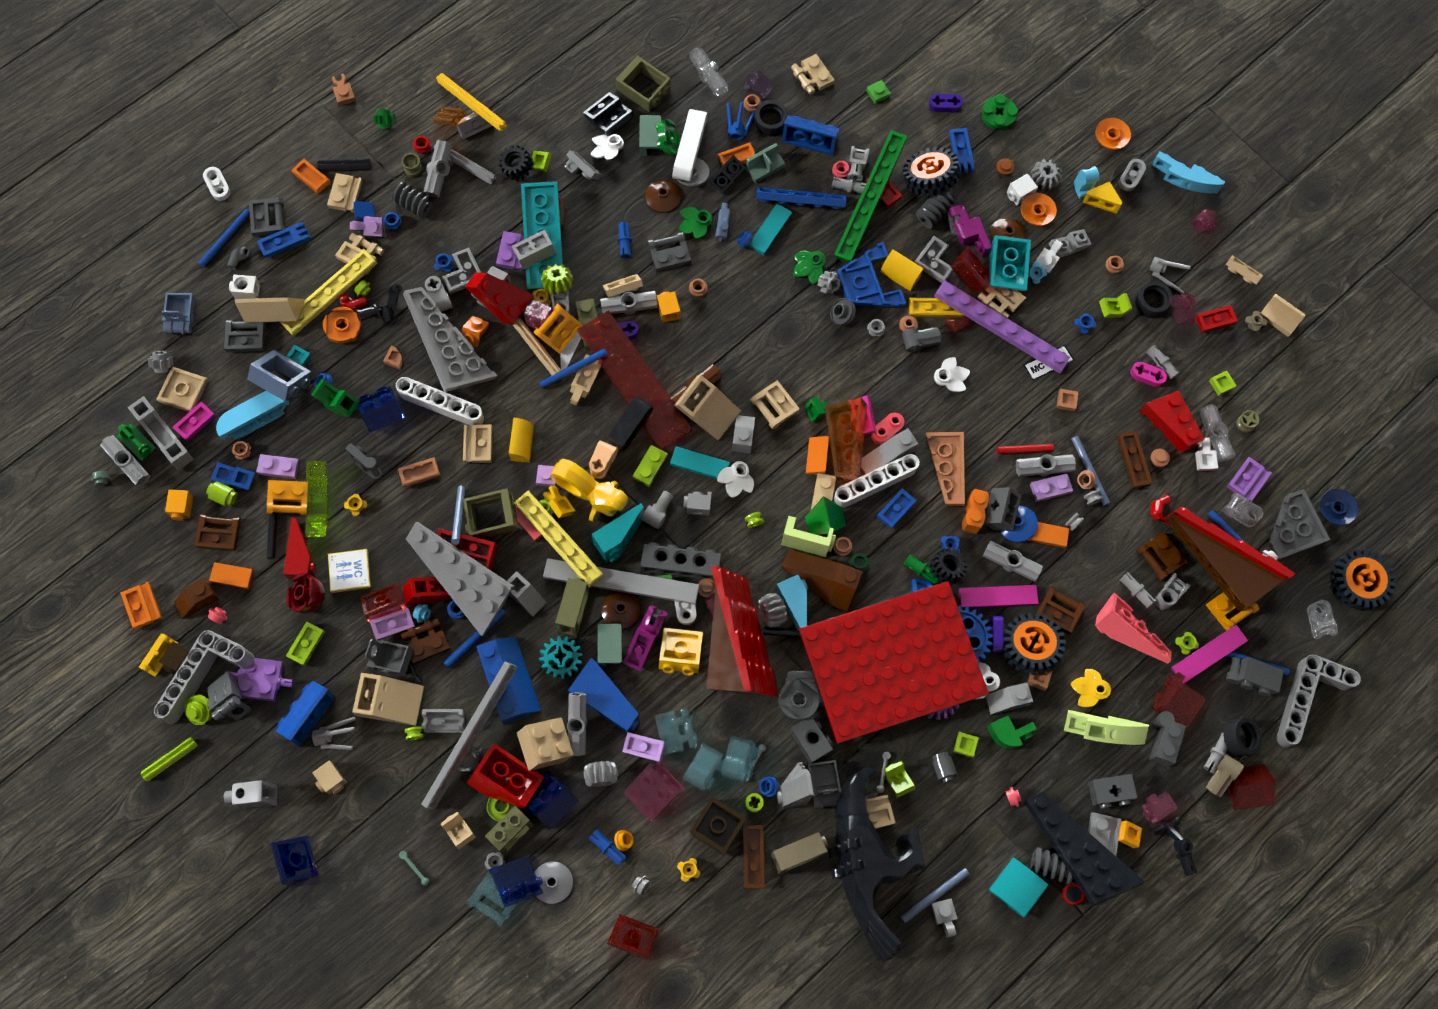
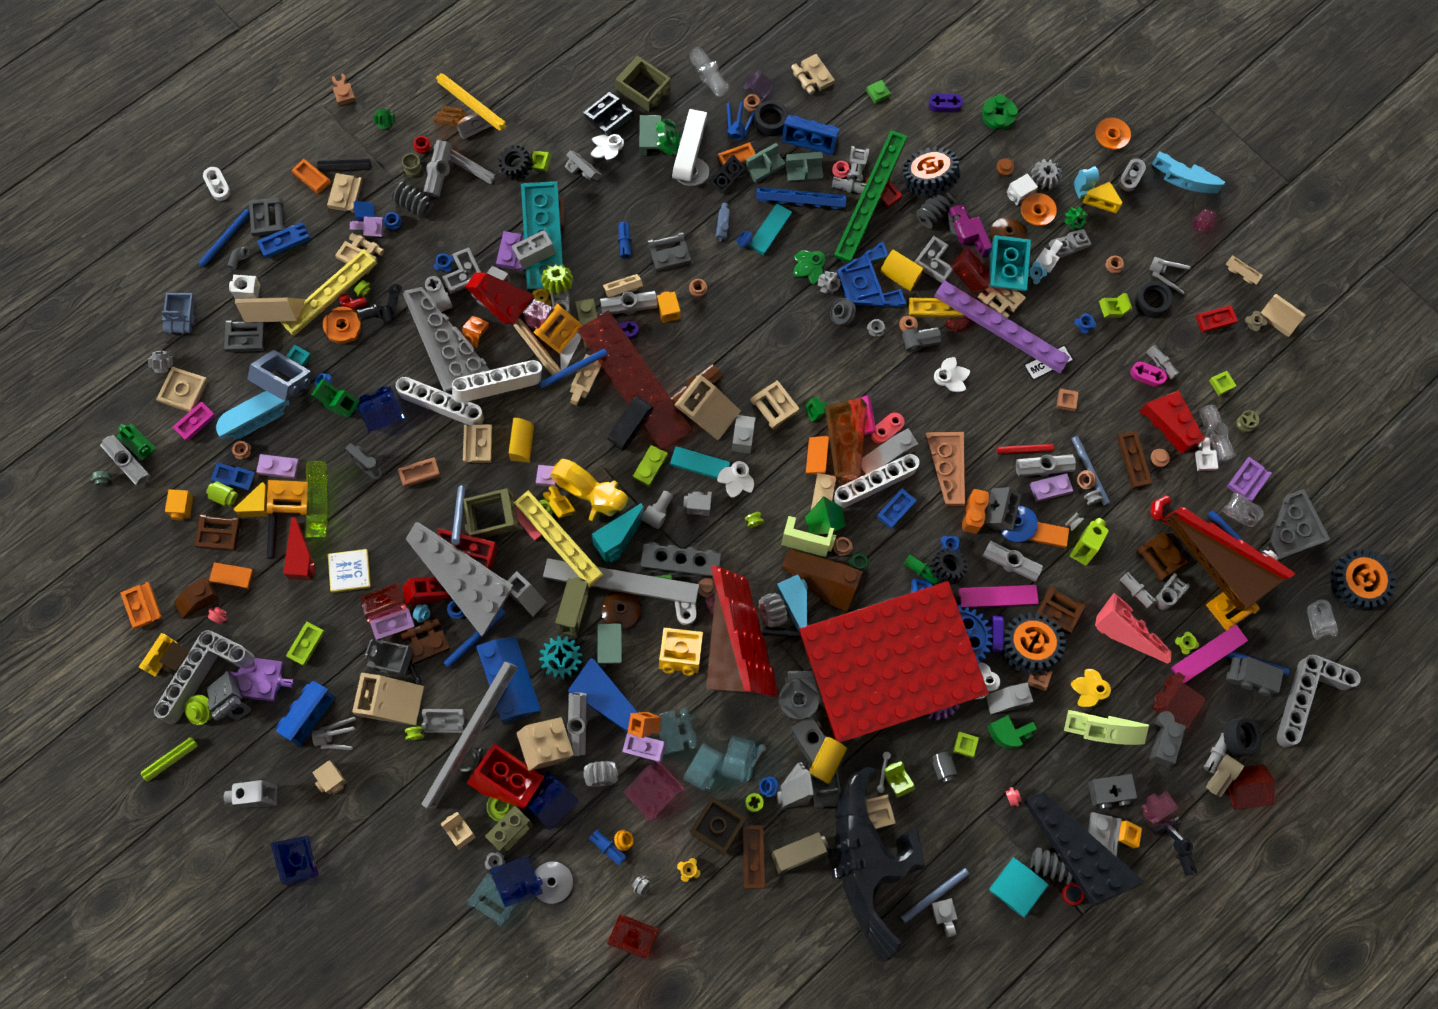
(160, 433): light grey arch -> none
(254, 504): none -> yellow slope
(306, 594): dark red cylinder -> none
(355, 498): yellow plate -> none
(393, 358): nougat tile -> none
(404, 856): sand green hinge -> none
(496, 381): none -> white beam
(603, 457): light nougat piece -> none
(644, 724): none -> orange brick
(645, 638): magenta plate -> none
(663, 203): reddish brown dish -> none
(692, 222): green plate -> none
(804, 166): none -> sand green panel
(827, 760): none -> yellow brick
(961, 147): blue hinge -> none
(1076, 218): none -> green gear
(1091, 537): none -> lime torso
(1183, 307): clear pink plate -> none
(1344, 502): dark blue dish -> none

